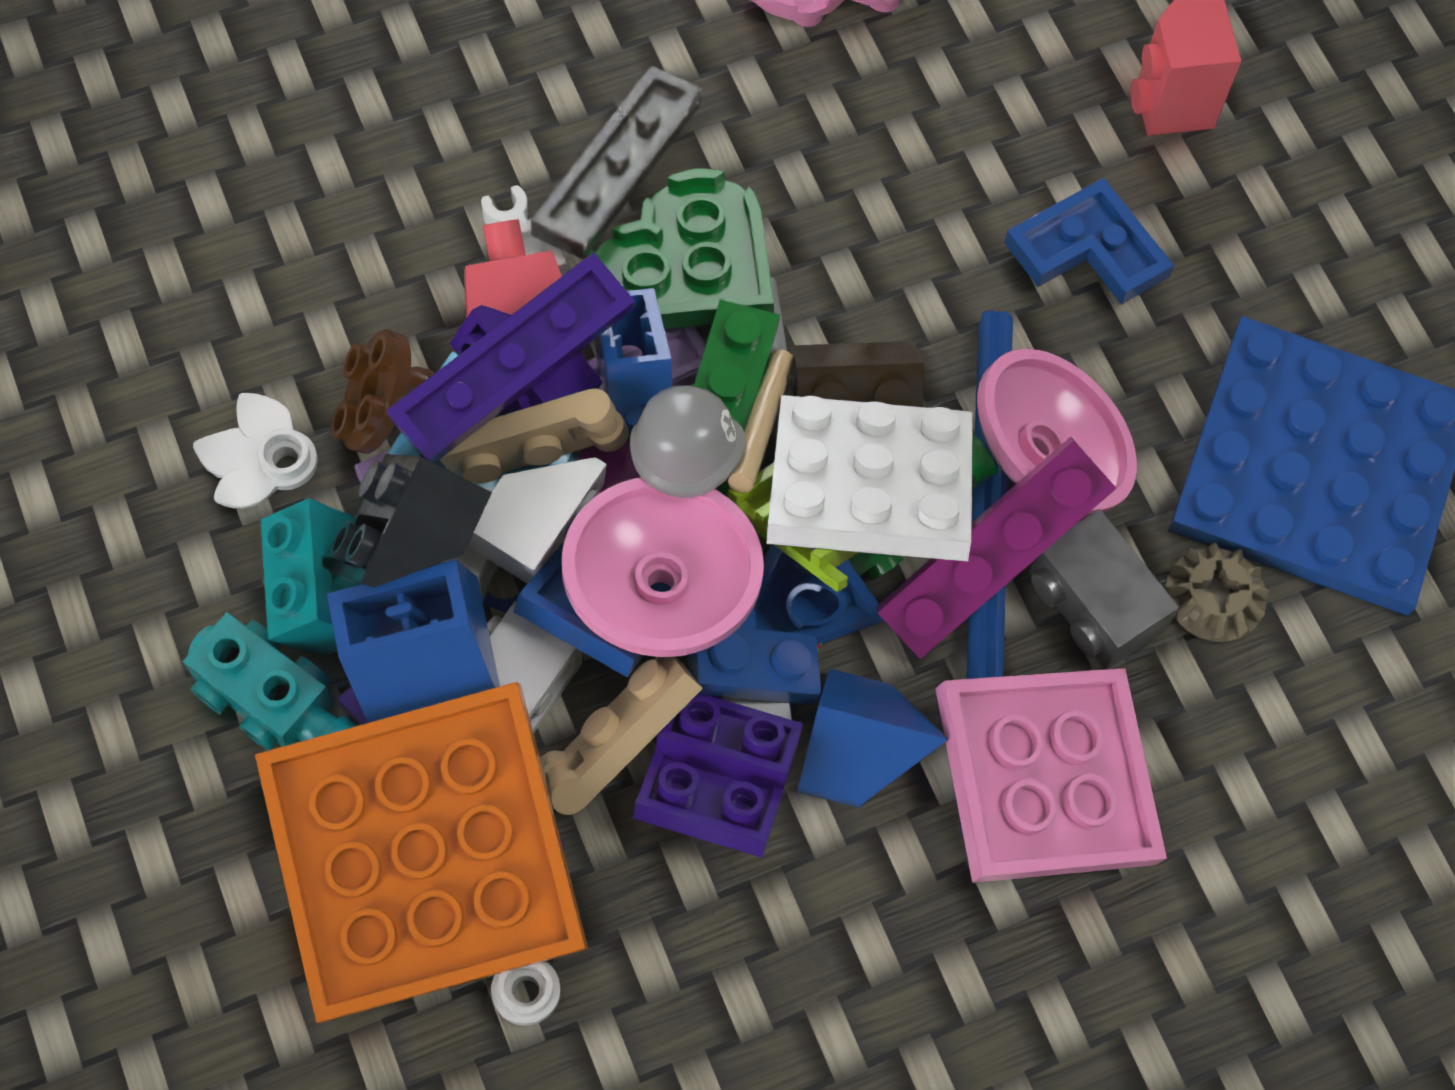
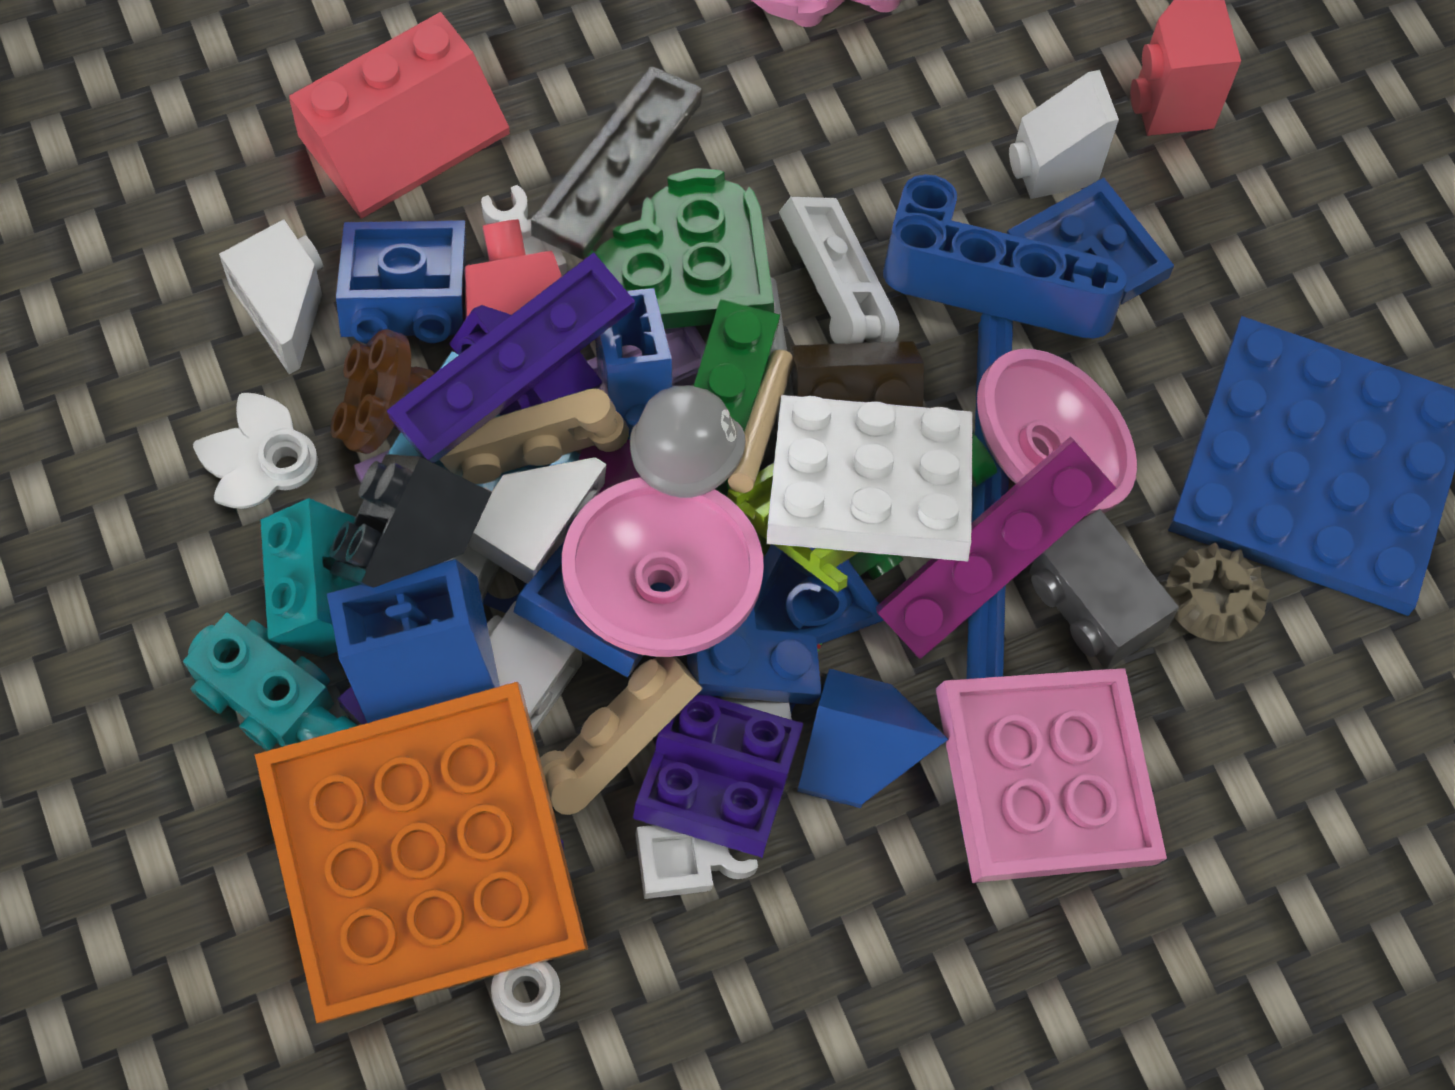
(277, 287): none -> white slope
(399, 115): none -> coral slope
(402, 279): none -> blue plate
(683, 864): none -> white plate
(840, 271): none -> white plate
(996, 270): none -> blue beam
(1065, 138): none -> white slope

